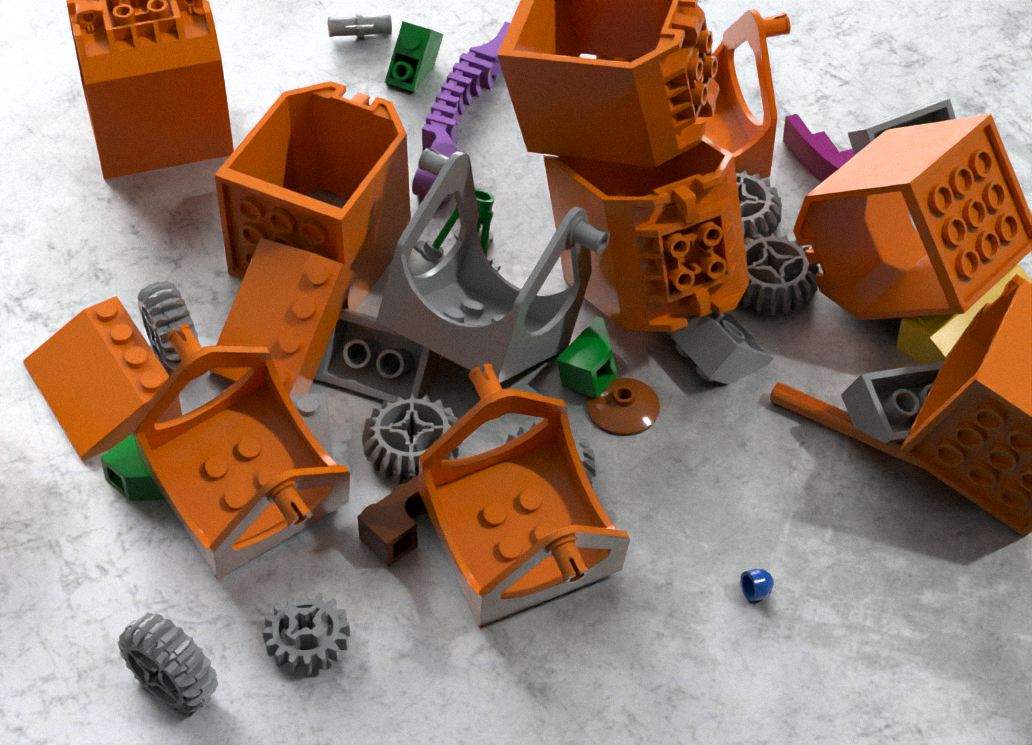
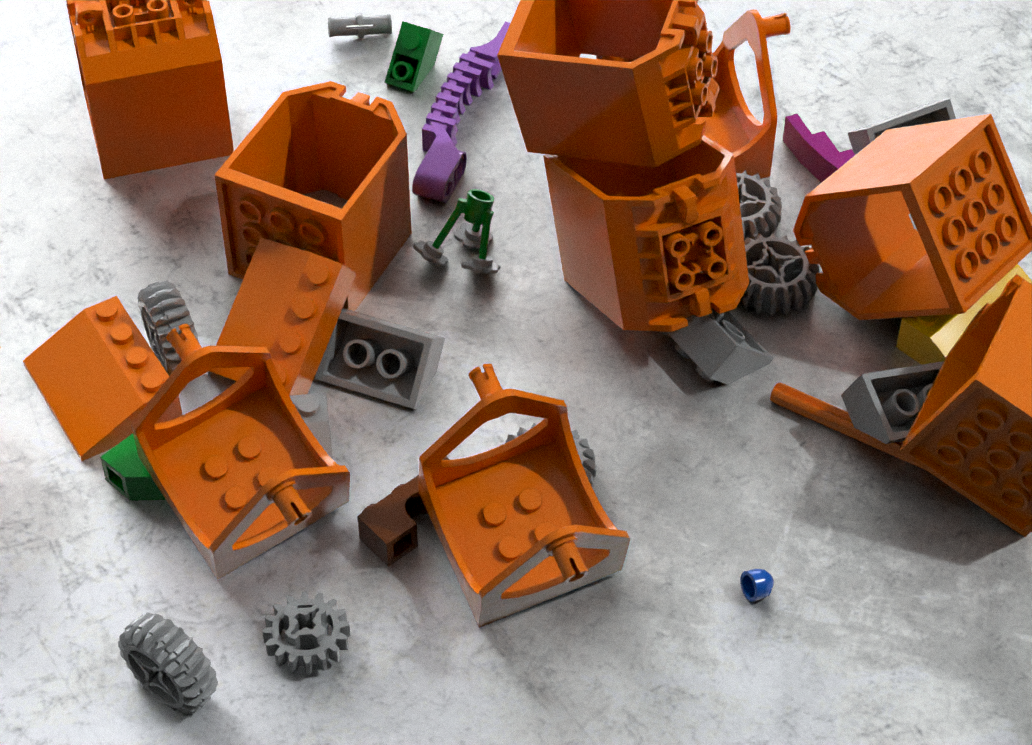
(390, 430): light grey gear -> none
(465, 304): light grey piece -> none
(588, 361): green slope -> none
(625, 407): dark orange dish -> none

